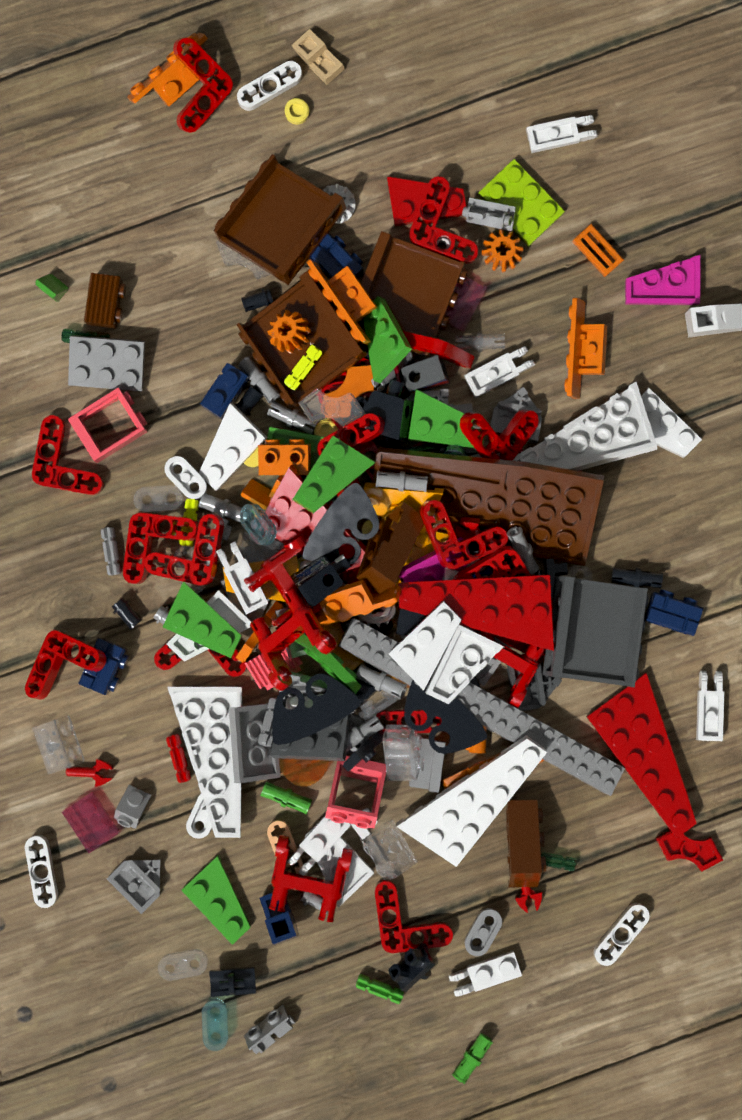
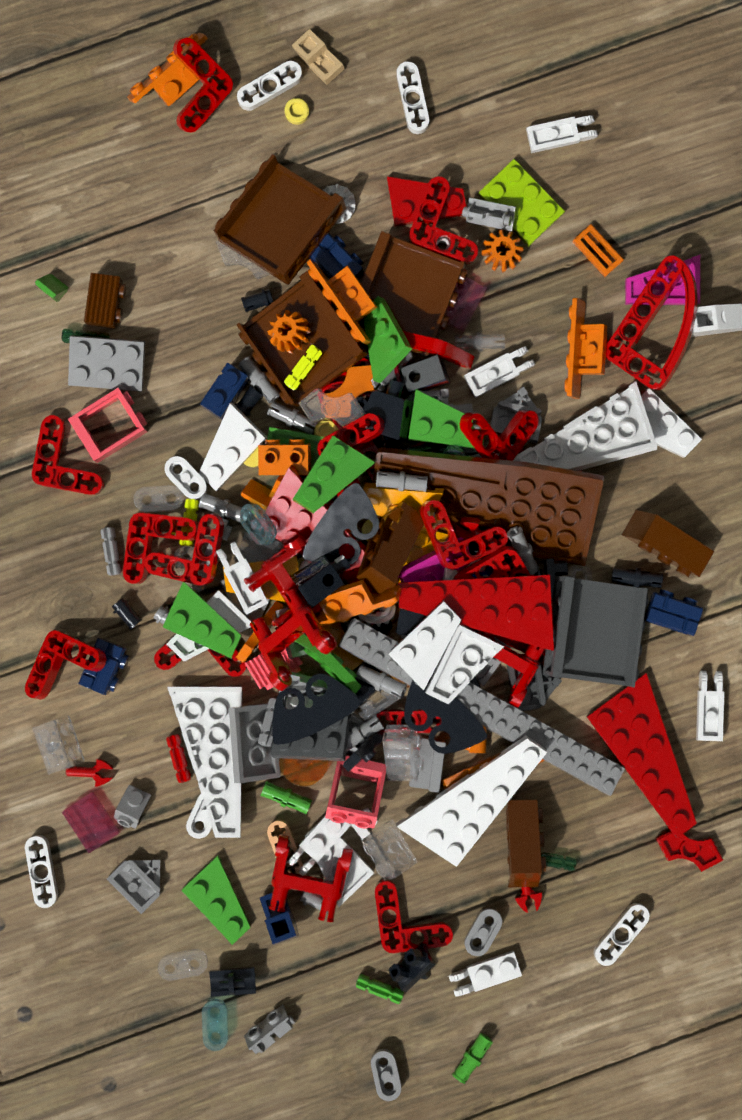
(384, 1074): none -> light grey plate
(402, 82): none -> white beam
(642, 323): none -> red beam
(668, 543): none -> reddish brown wedge

